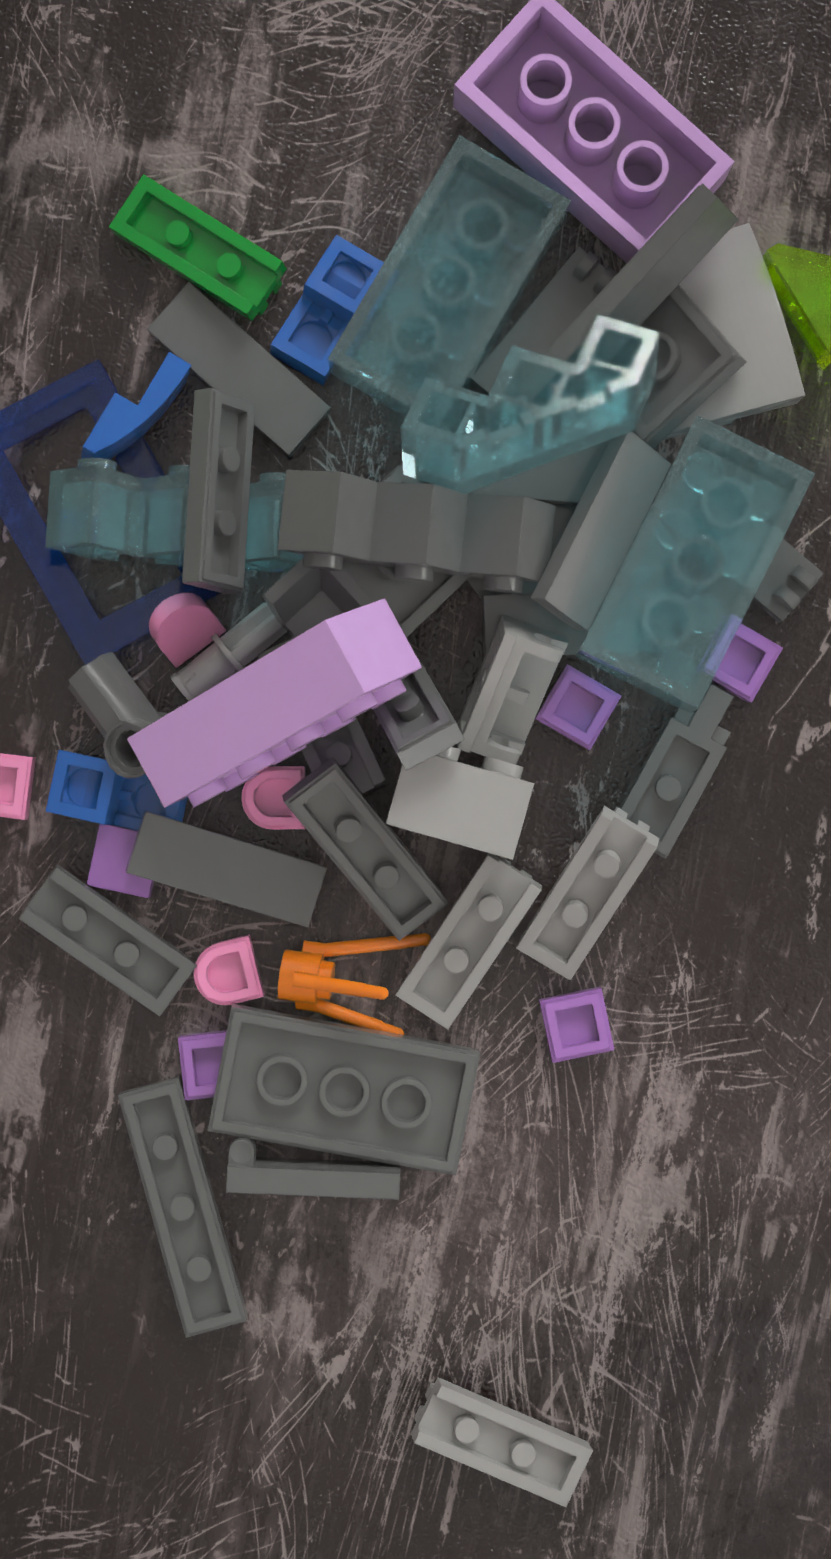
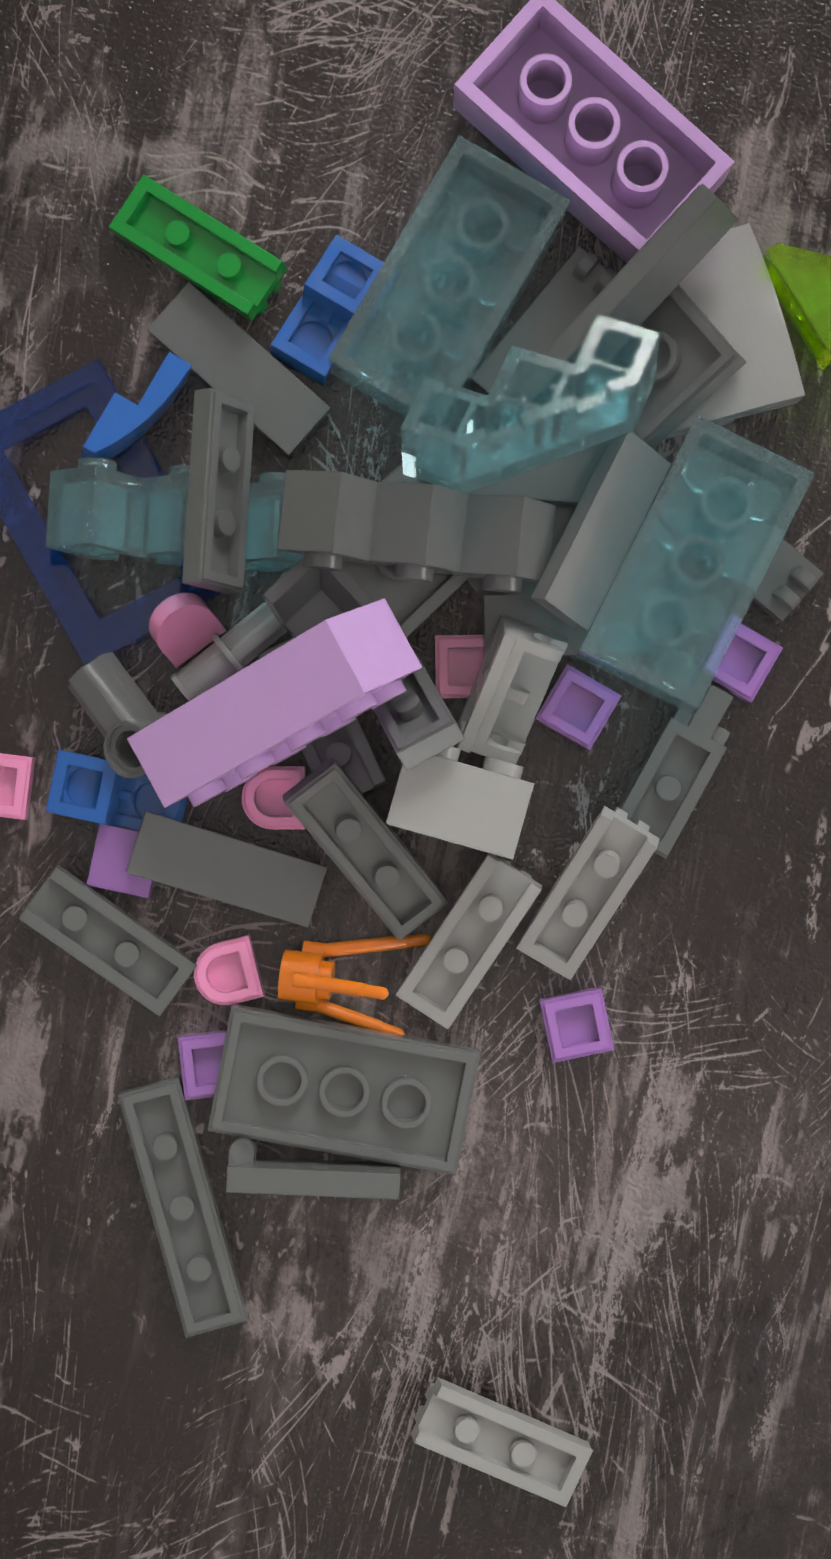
(457, 663): none -> bright pink tile

